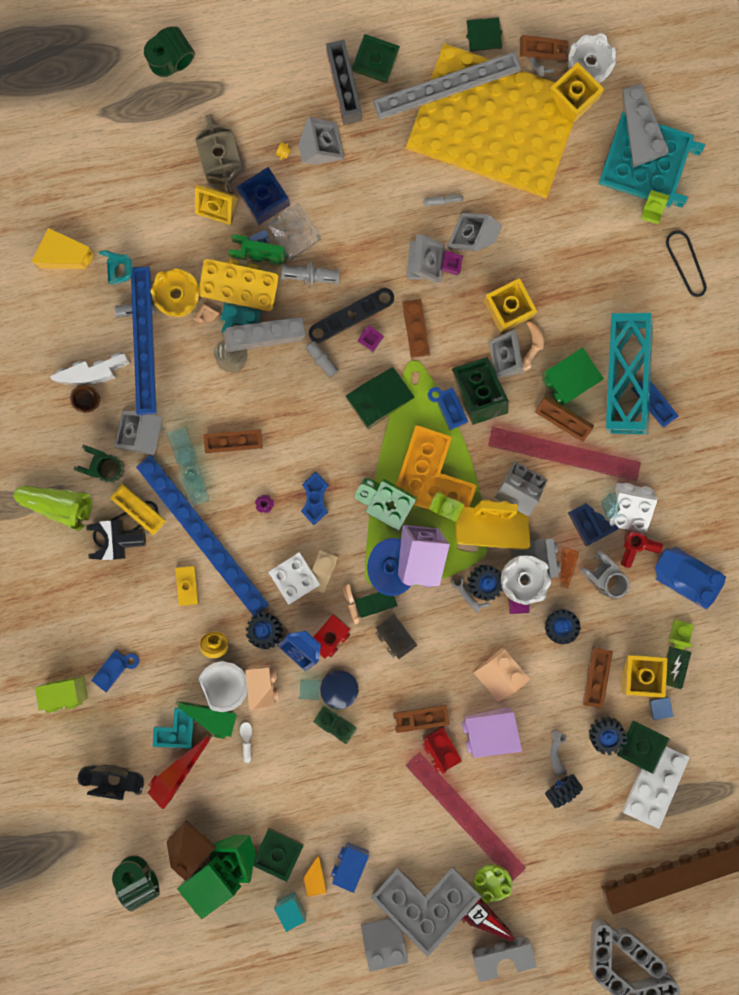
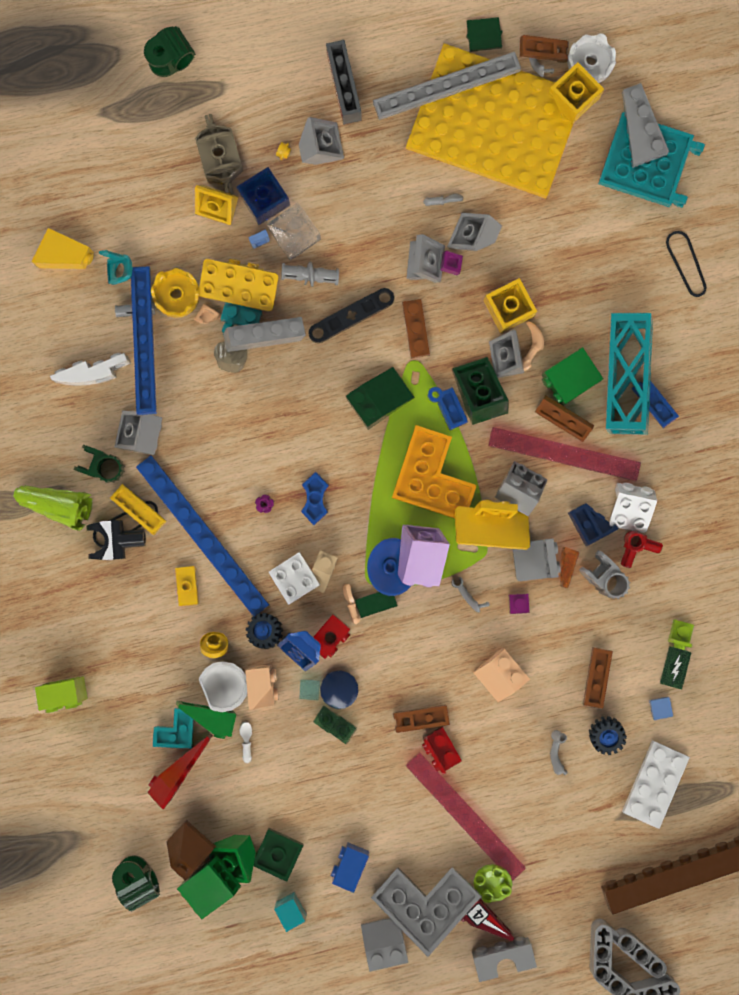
(85, 398): reddish brown hair -> none
(98, 777): black piece -> none
(113, 669): blue hinge -> none
(188, 466): clear light blue slope -> none
(233, 441): dark orange plate -> none
(257, 251): green plate -> none
(314, 879): light orange tile -> none
(322, 359): light grey pin -> none
(370, 339): magenta plate -> none
(375, 58): dark green plate -> none
(376, 496): plate -> none
(395, 636): clear smoke brick -> none
(446, 507): lime bracket -> none
(485, 582): black wheel -> none
(492, 733): lavender slope -> none
(537, 584): white plate -> none
(562, 626): black wheel -> none
(564, 791): black wheel -> none
(610, 505): clear light blue tile -> none
(643, 747): dark green plate -> none
(644, 676): yellow slope -> none
(654, 207): lime bracket -> none
(689, 577): blue slope -> none

